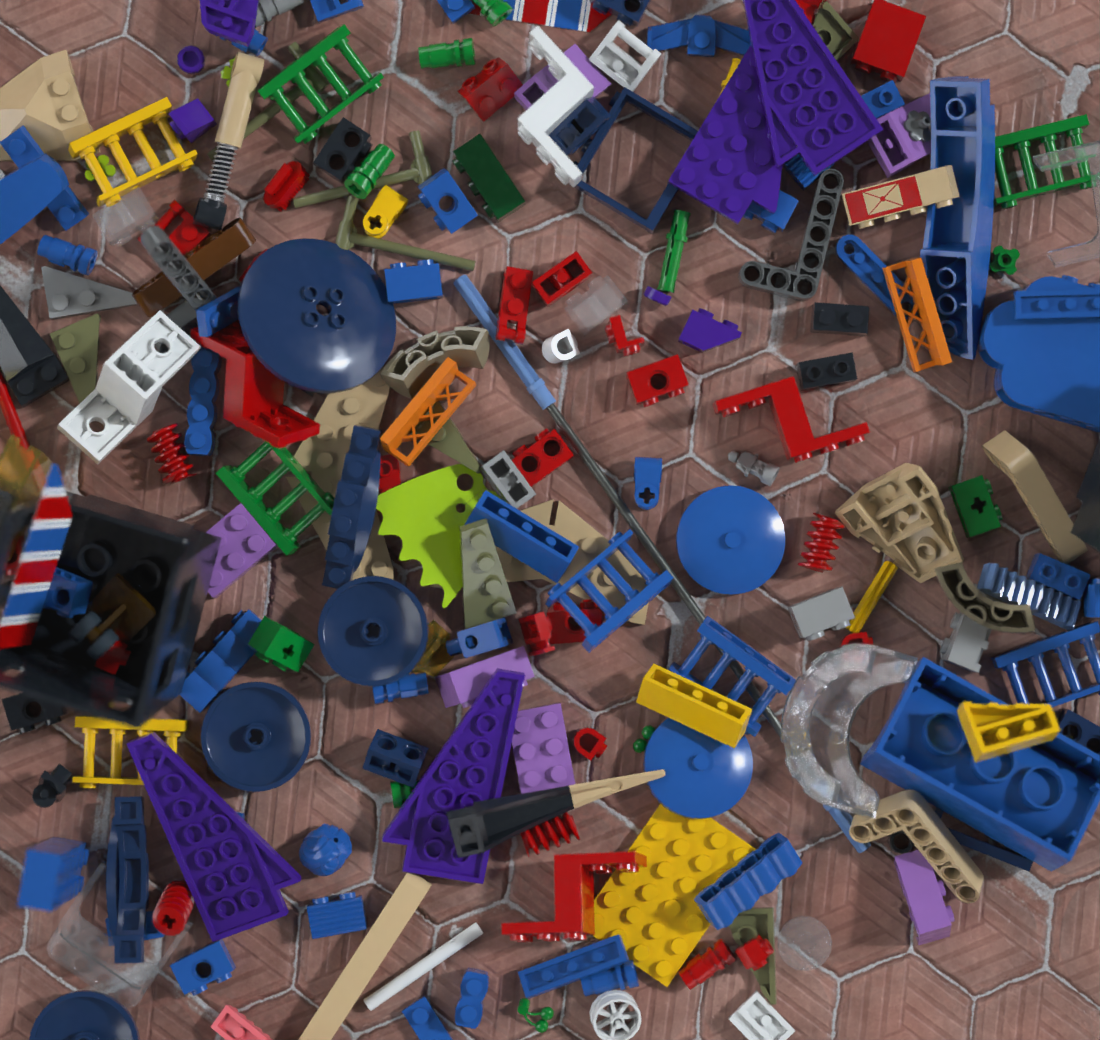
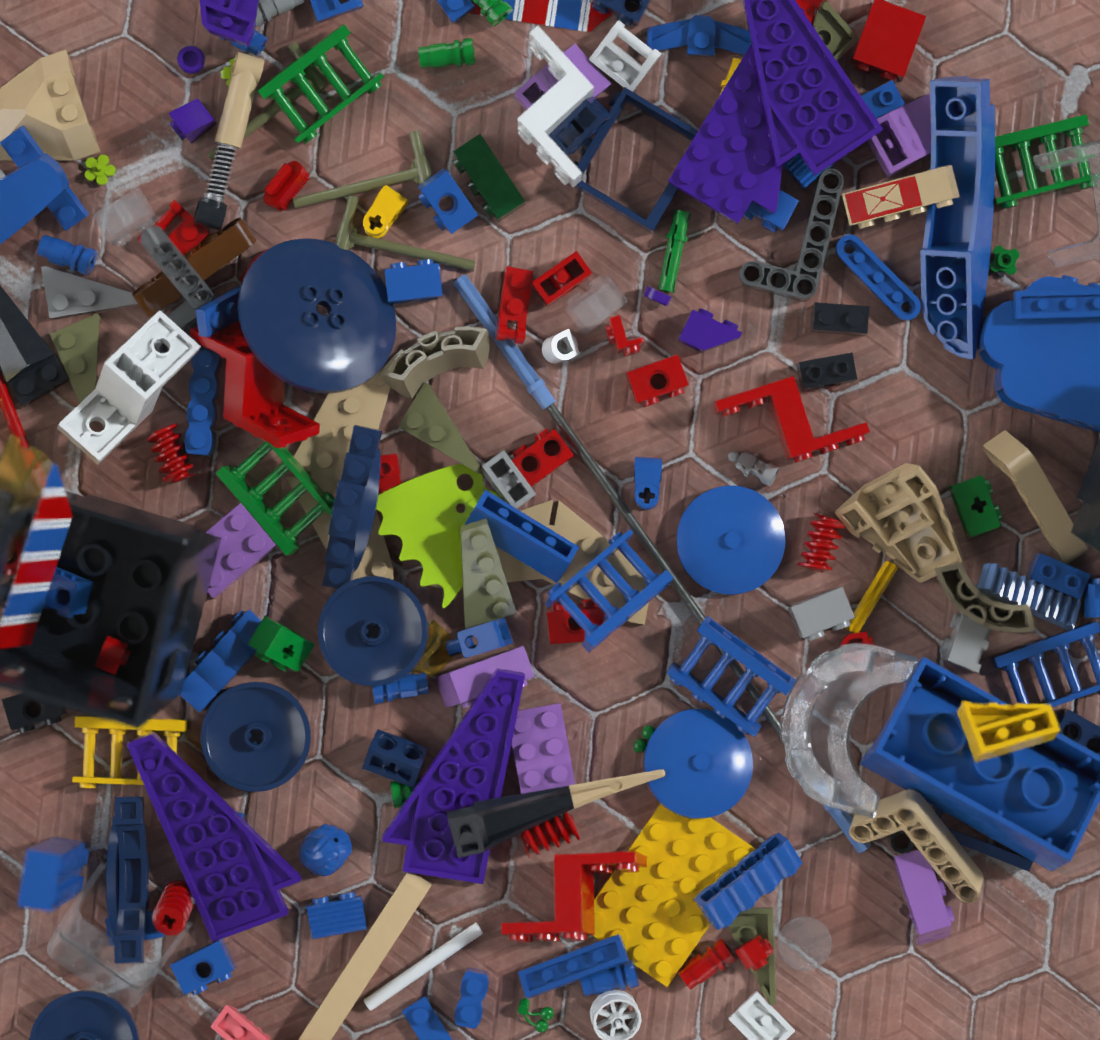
(51, 787): black hips -> none
(120, 610): dark brown plate -> none
(133, 125): yellow fence -> none
(336, 147): black brick -> none
(364, 178): green axle -> none
(420, 405): orange fence -> none
(490, 88): red bracket -> none
(536, 632): red plate -> none
(590, 742): red plate -> none
(694, 705): yellow brick -> none
(918, 126): dark grey plant -> none
(926, 311): orange fence -> none

